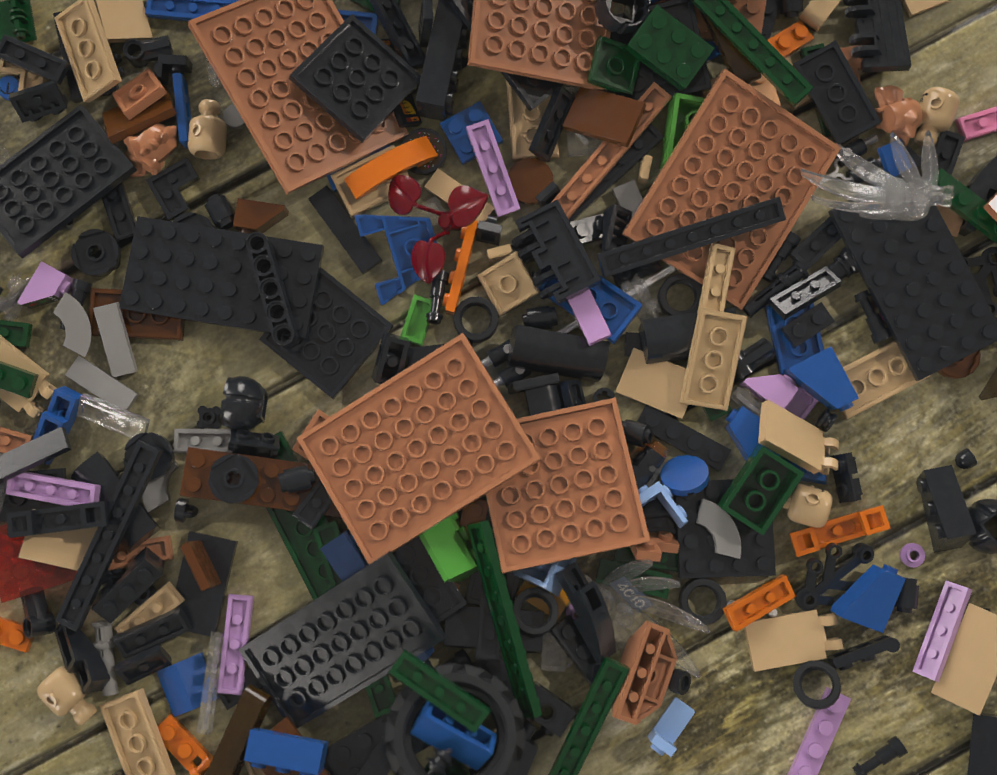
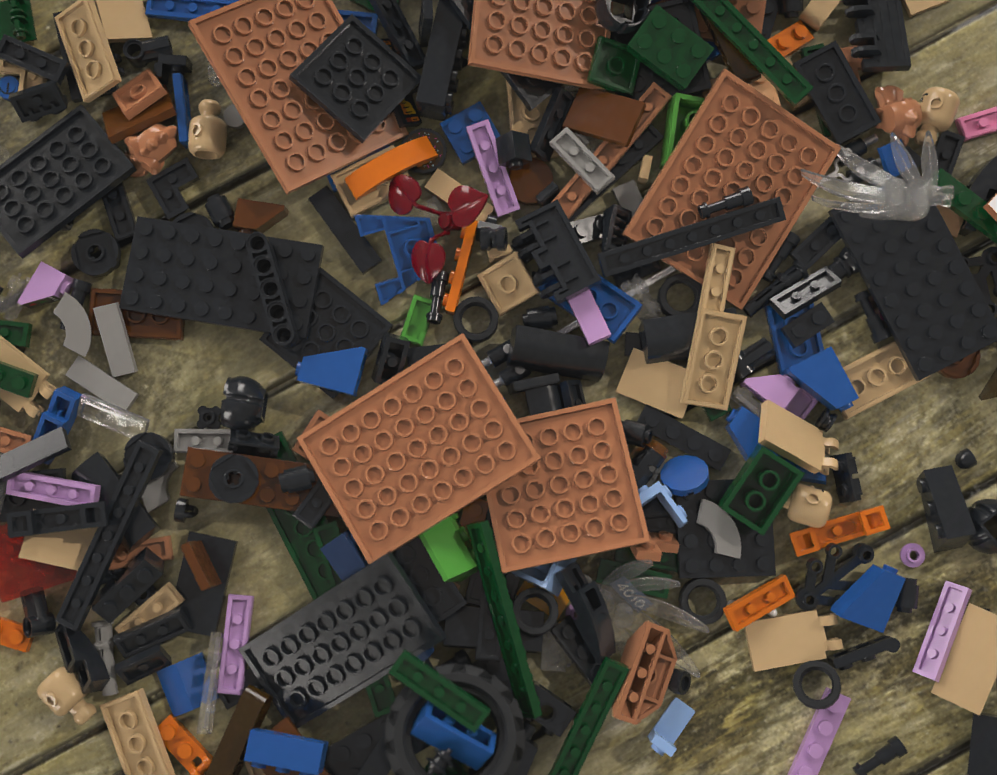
(334, 370): none -> blue slope
(493, 238): none -> black wheel
(514, 150): none -> black brick
(582, 160): none -> light grey tile
(609, 394): black bush -> none
(742, 197): none -> black piece

